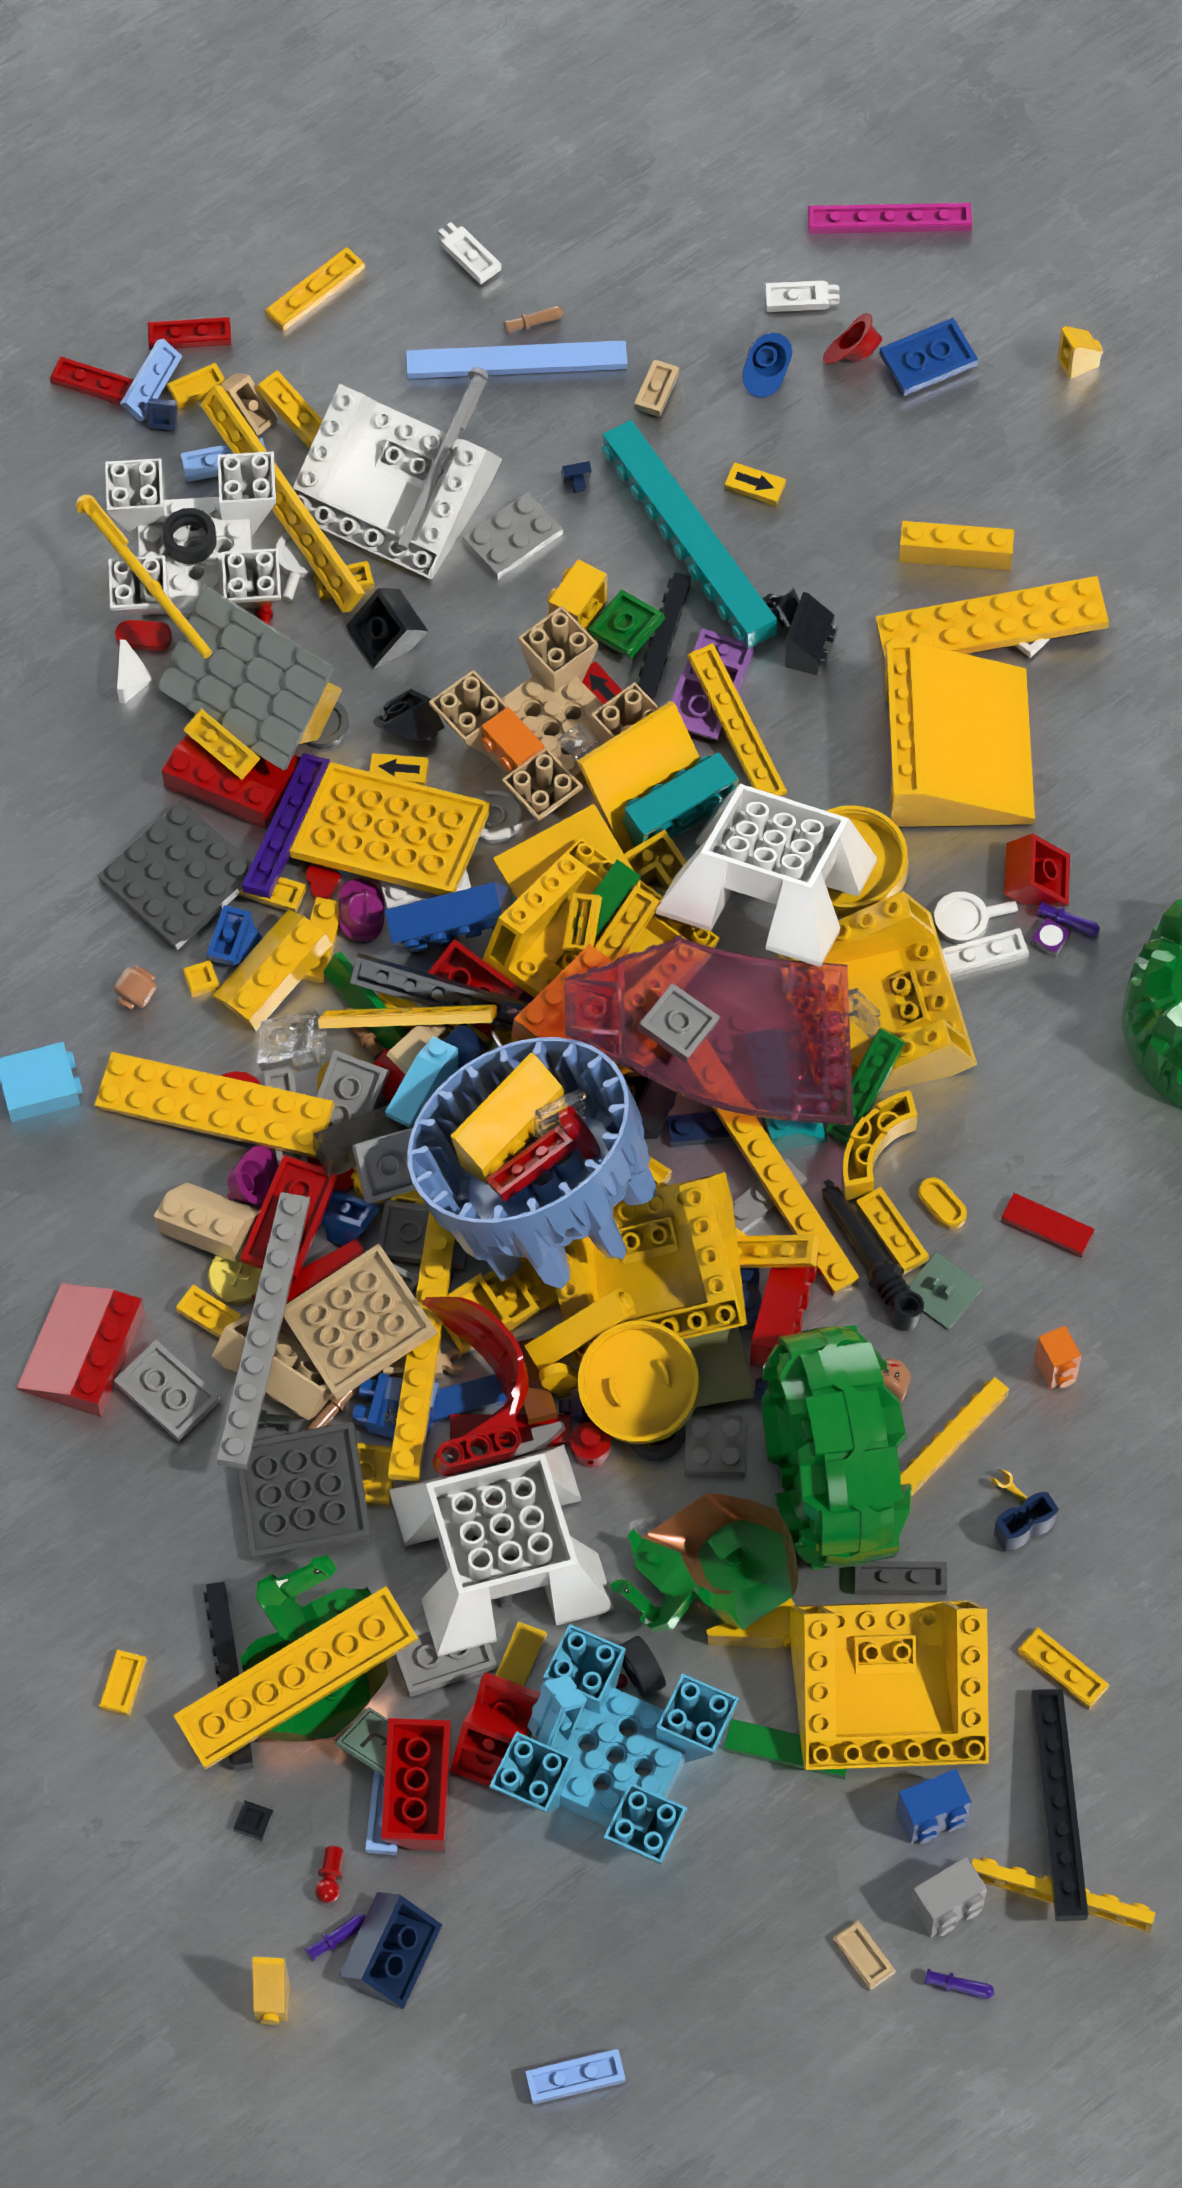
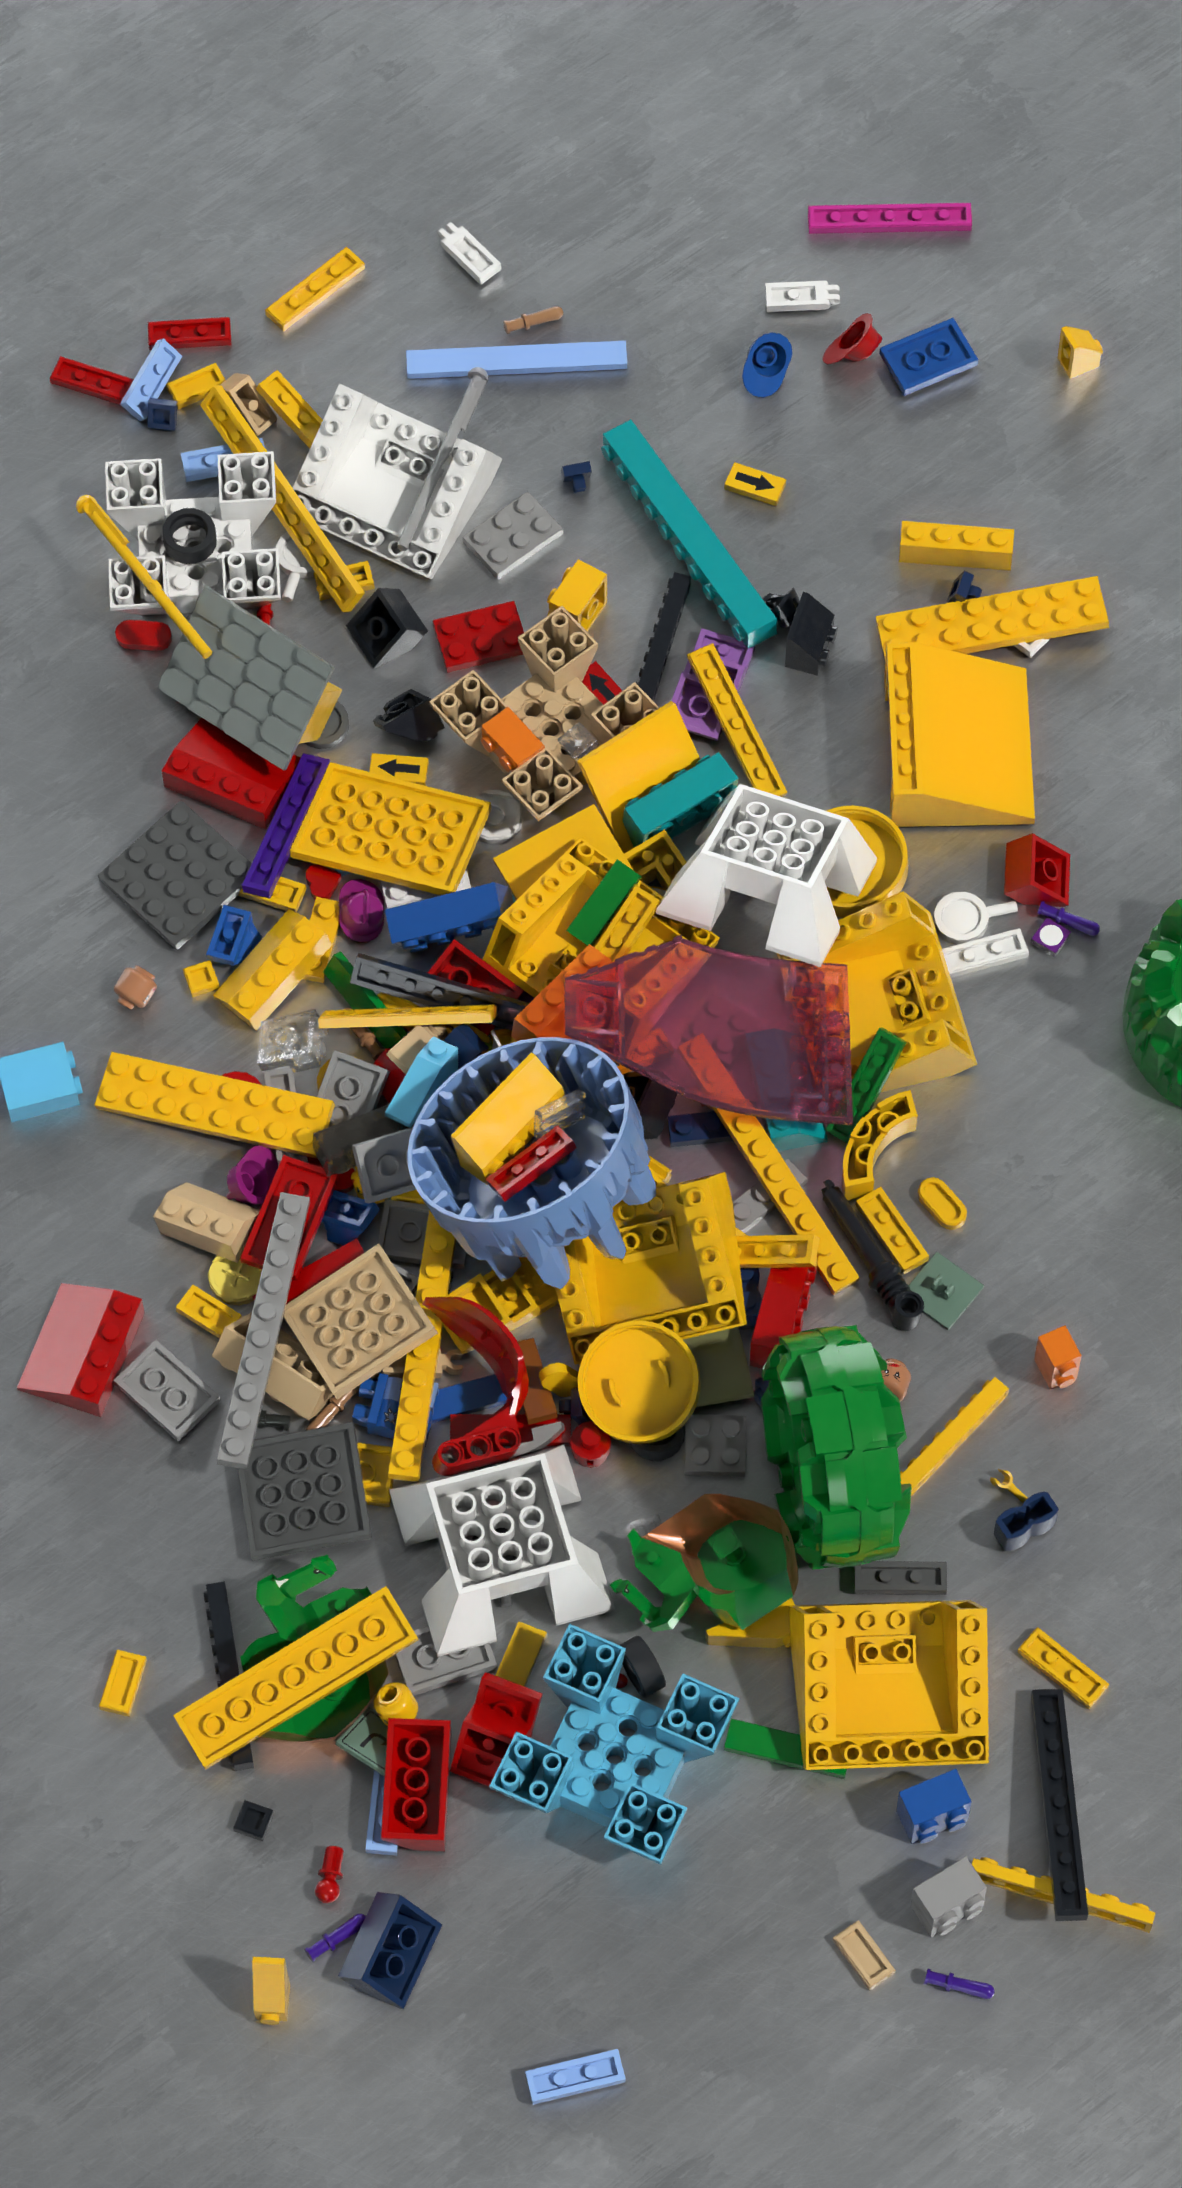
(131, 673): white slope -> none
(221, 744): yellow plate -> none
(395, 1701): none -> yellow head
(479, 636): none -> red plate
(557, 1711): medium azure brick -> none
(579, 1132): red tile -> none
(581, 1328): yellow brick -> none
(582, 923): yellow tile -> none
(626, 624): green tile -> none
(656, 388): tan plate -> none
(678, 1023): light grey plate -> none
(865, 1012): clear tile -> none
(962, 588): none -> dark blue tile
(1047, 1224): red tile -> none

